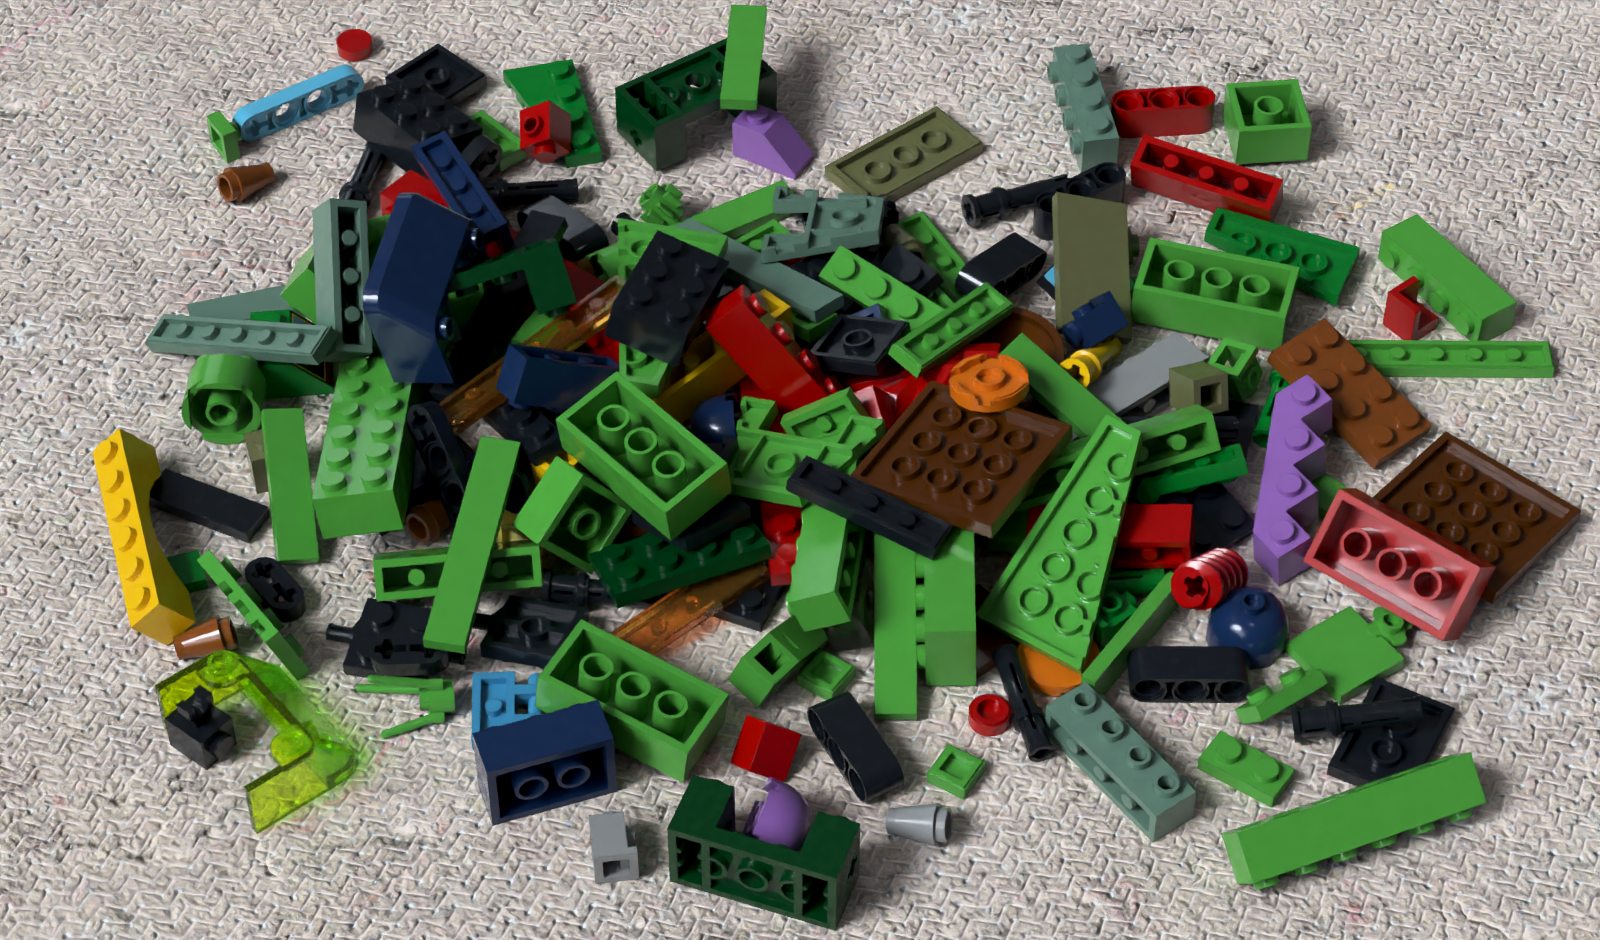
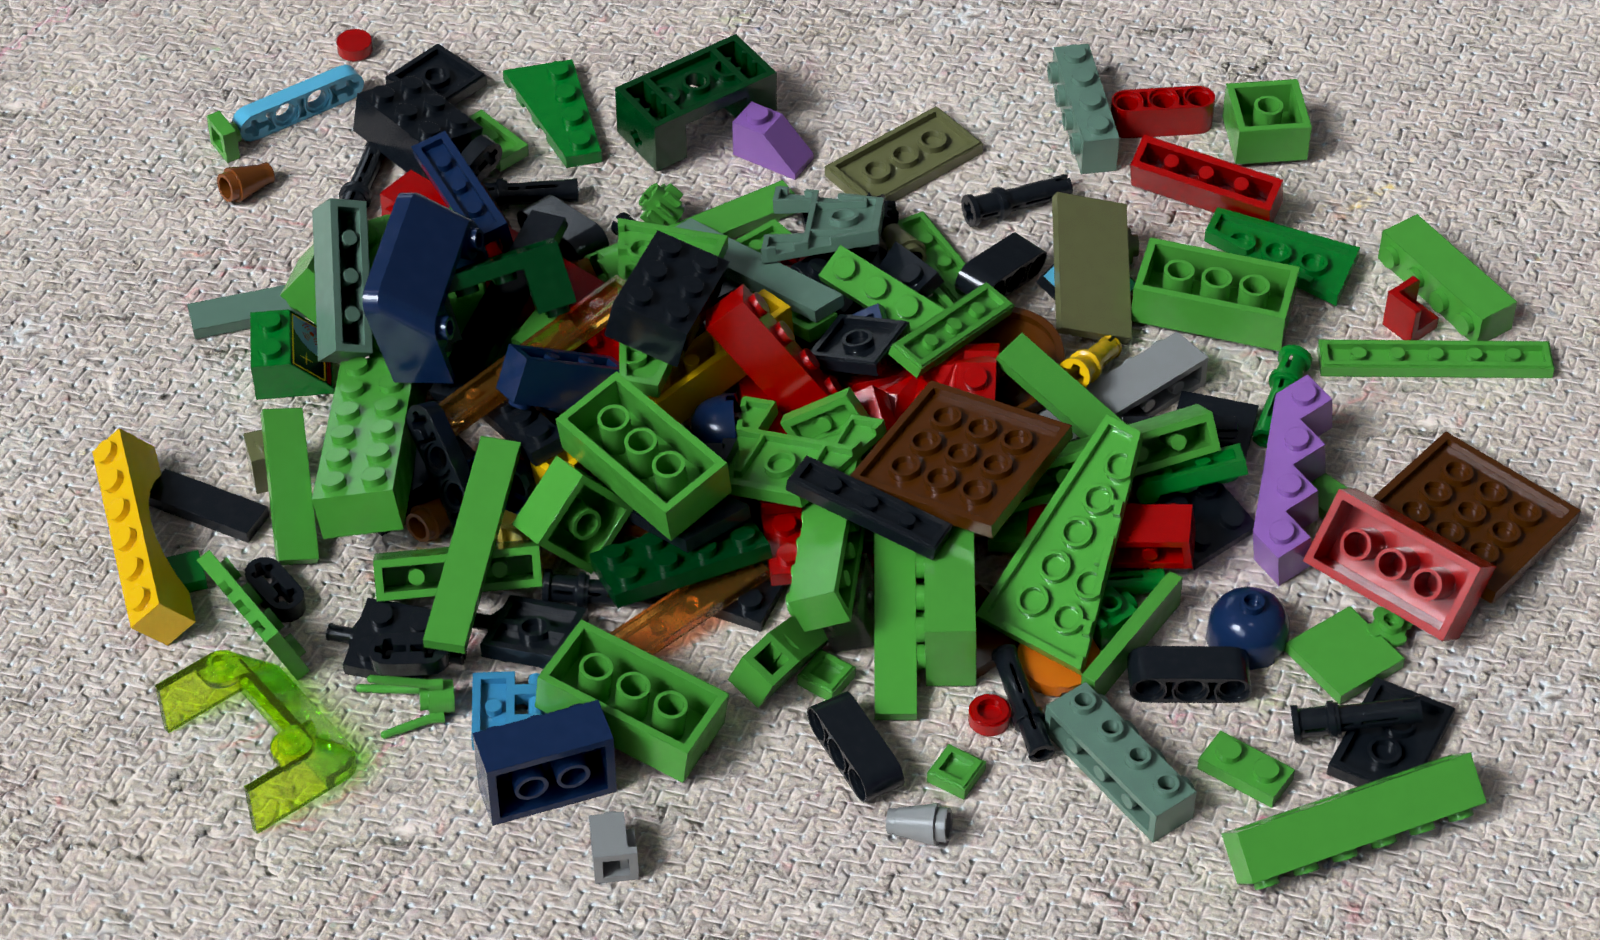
(201, 729): black brick -> none
(206, 638): dark orange cone -> none
(224, 397): bright green brick -> none
(242, 338): sand green tile -> none
(545, 132): red brick -> none
(727, 863): dark green plate -> none
(743, 57): bright green tile -> none
(765, 748): red panel -> none
(781, 818): medium lavender cylinder -> none
(988, 383): orange tile -> none
(1094, 322): dark blue brick -> none
(1101, 182): black beam -> none
(1199, 385): olive brick -> none
(1208, 578): red piece -> none
(1244, 370): bright green brick -> none
(1269, 701): bright green plate -> none
(1364, 404): dark orange plate -> none

